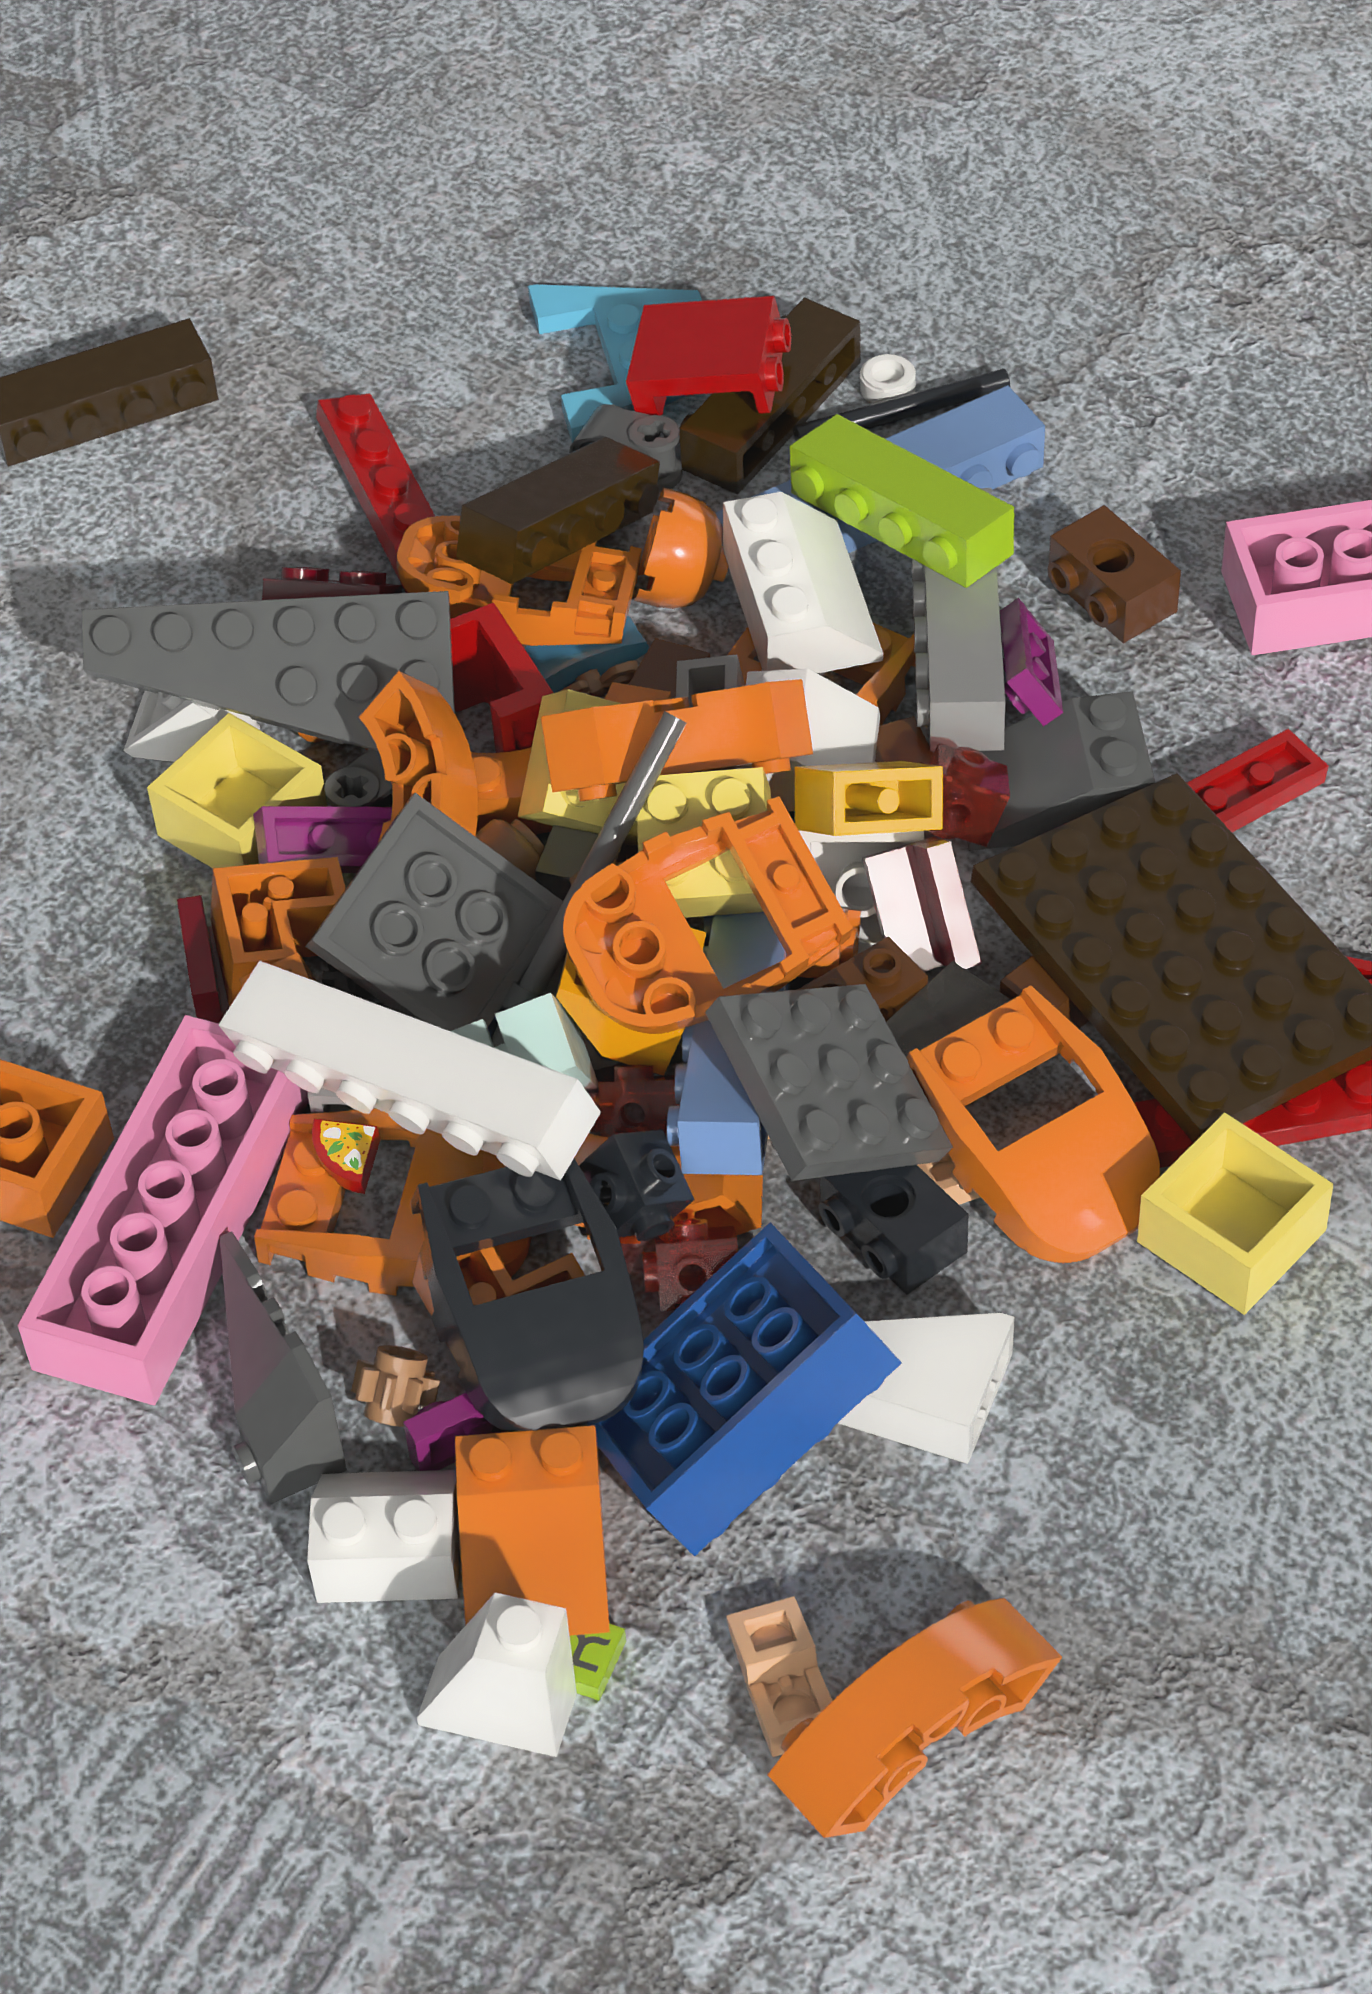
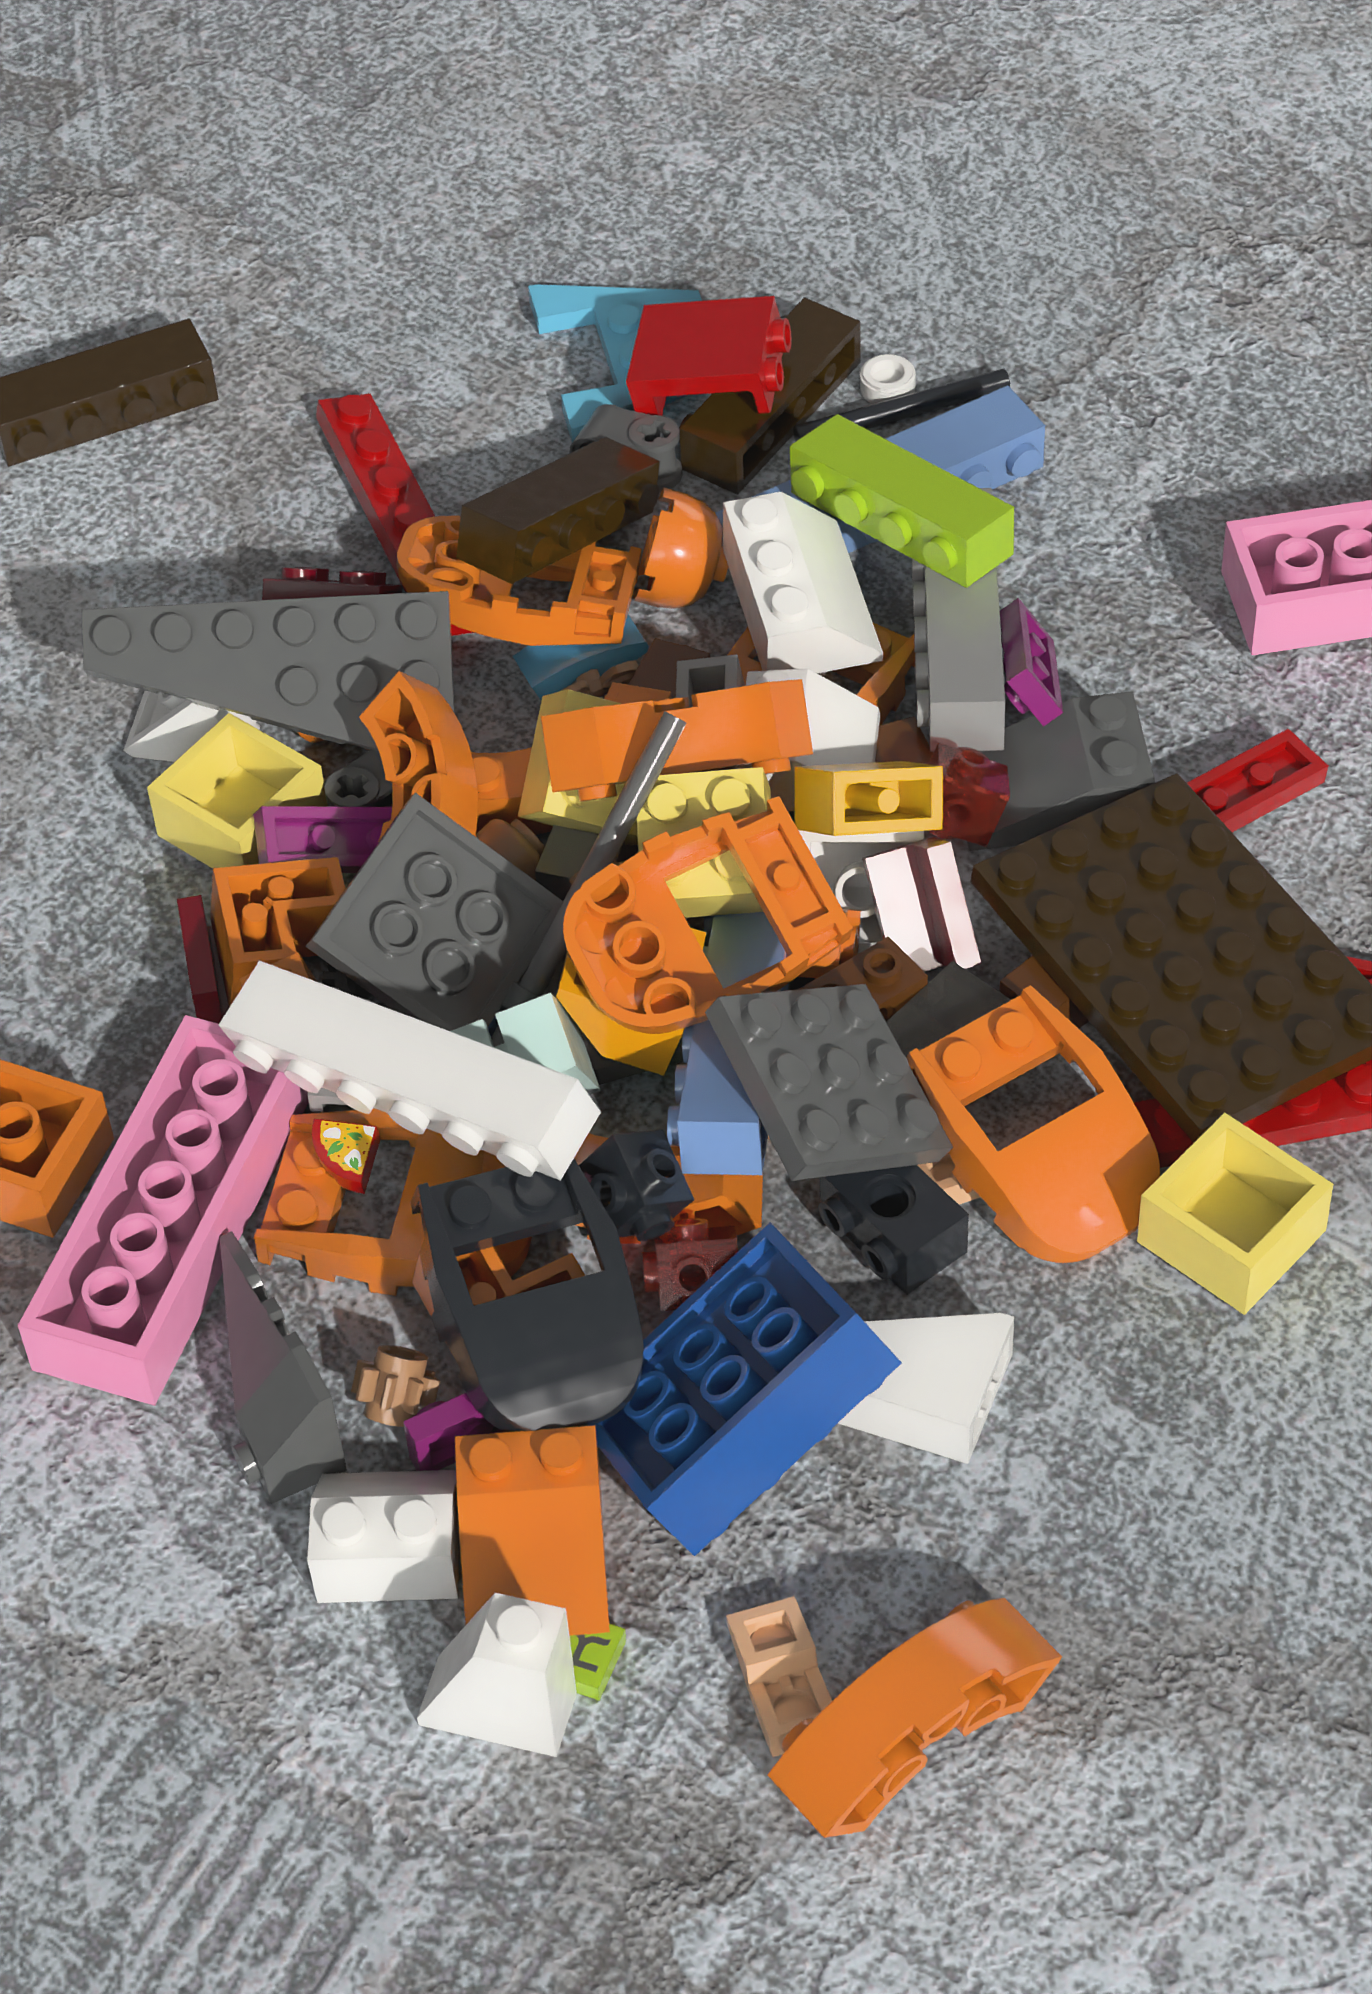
(496, 670): red panel -> none
(637, 1085): clear red brick -> none
(1113, 574): reddish brown brick -> none

